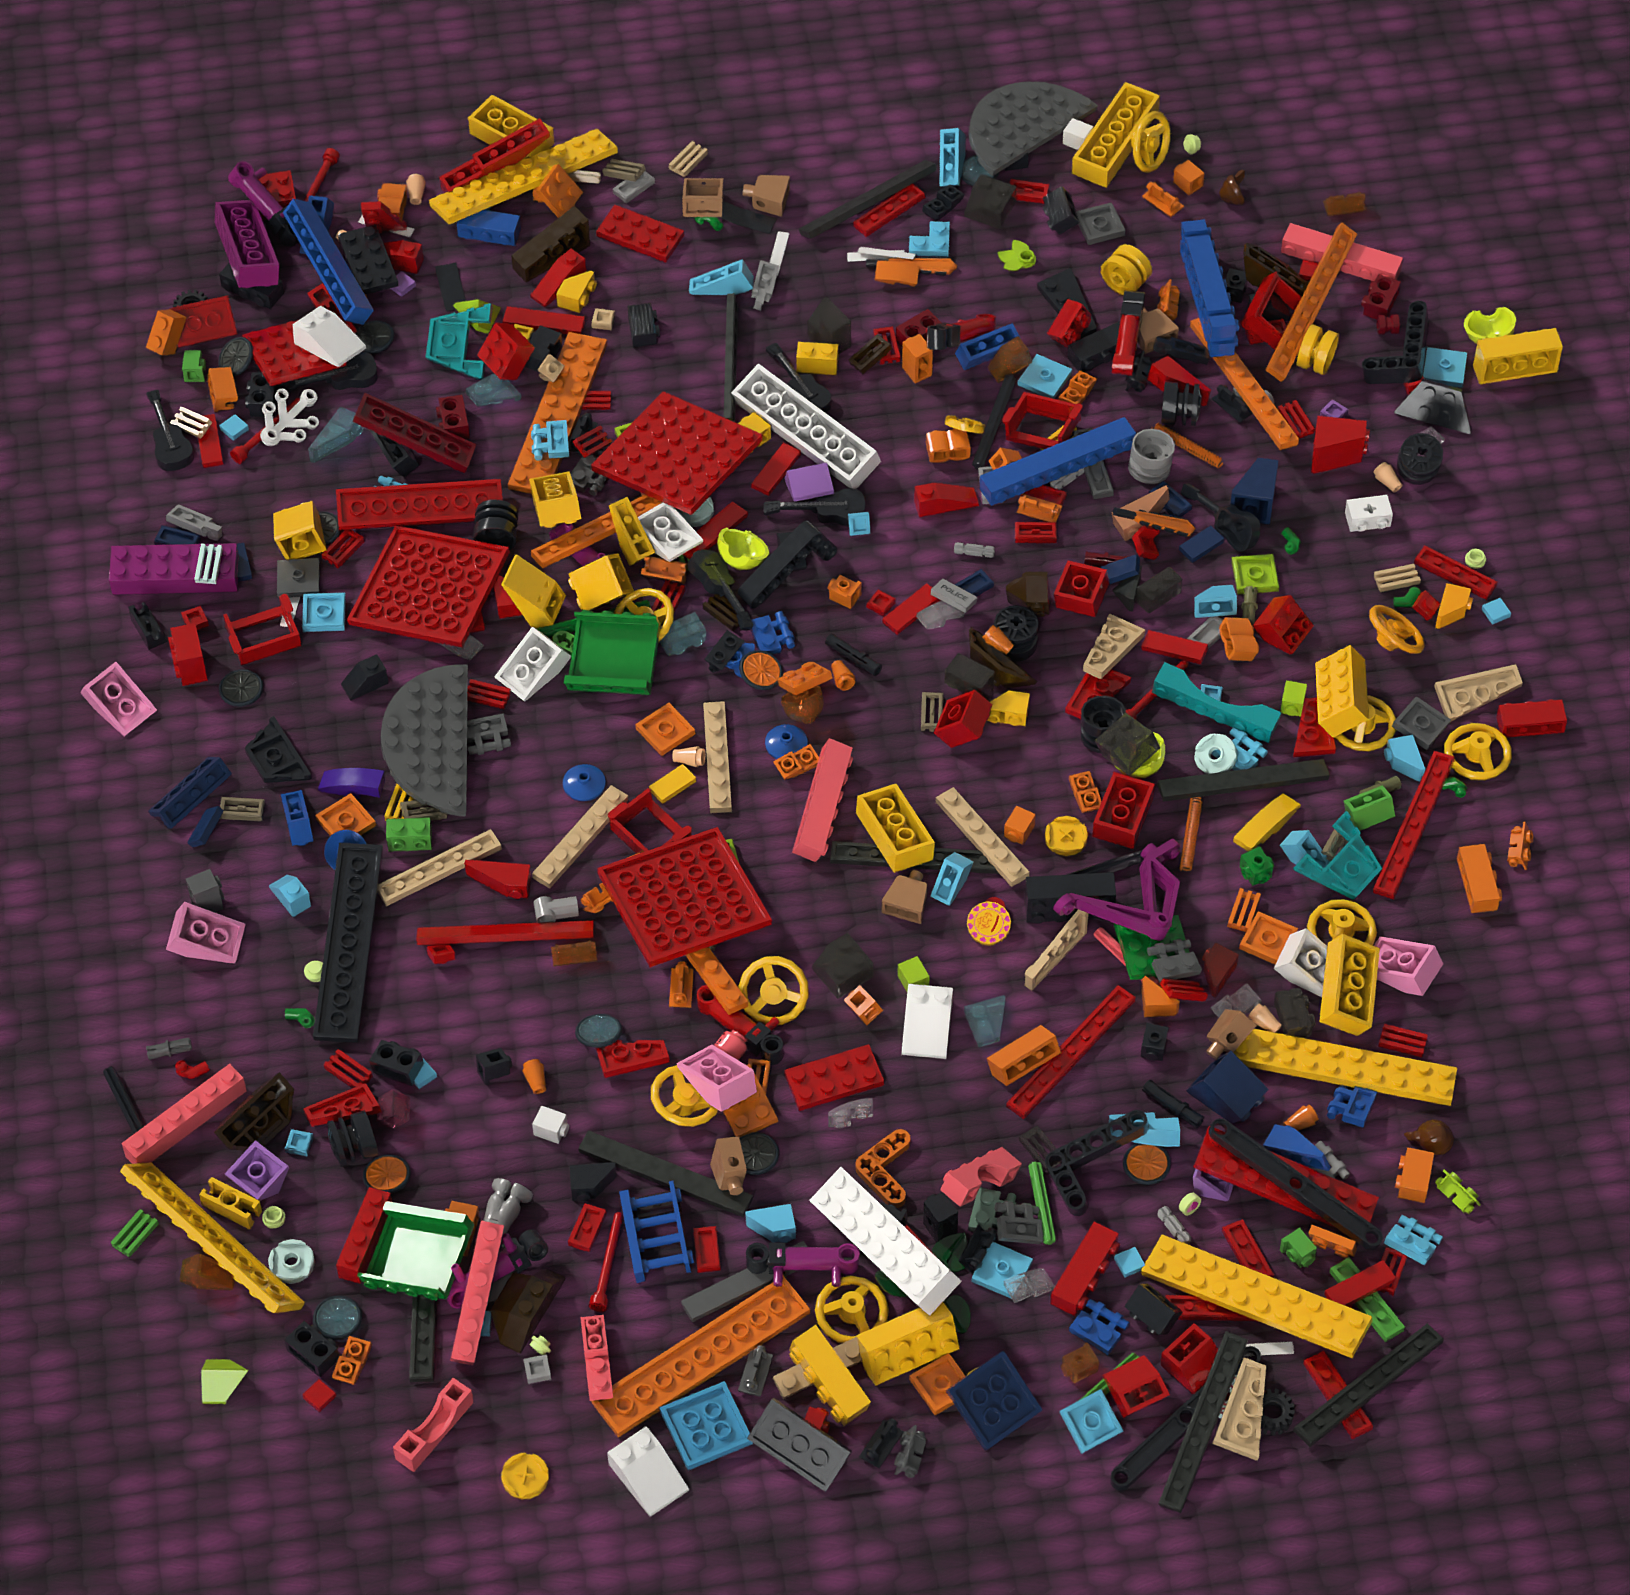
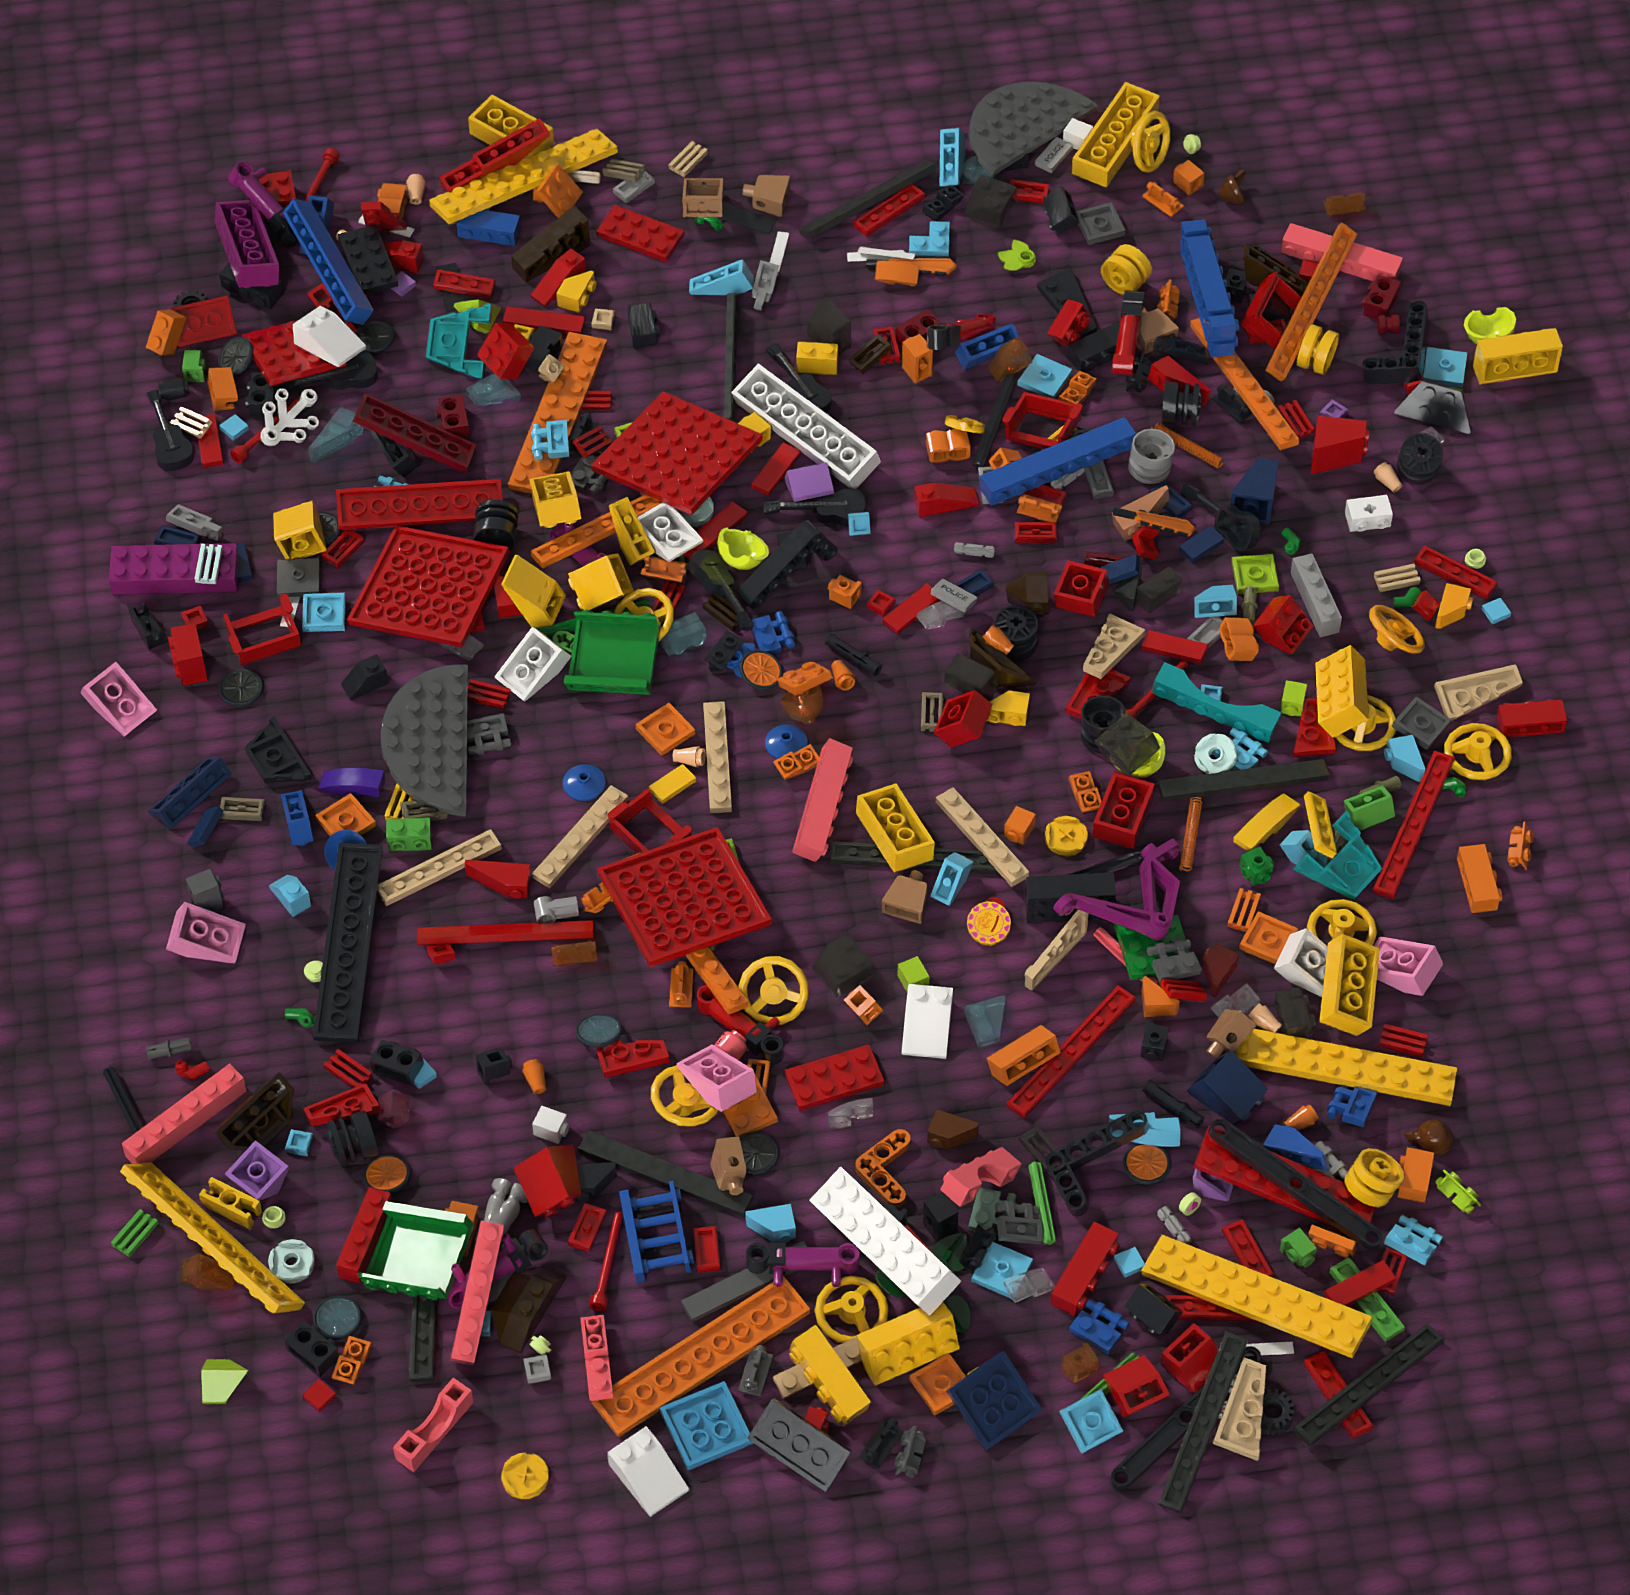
(173, 389): none -> black brick
(464, 284): none -> red tile
(550, 1179): none -> red slope
(950, 1130): none -> reddish brown slope
(1053, 155): none -> light grey tile
(1316, 595): none -> light grey brick
(1320, 824): none -> yellow tile
(1374, 1177): none -> yellow wheel

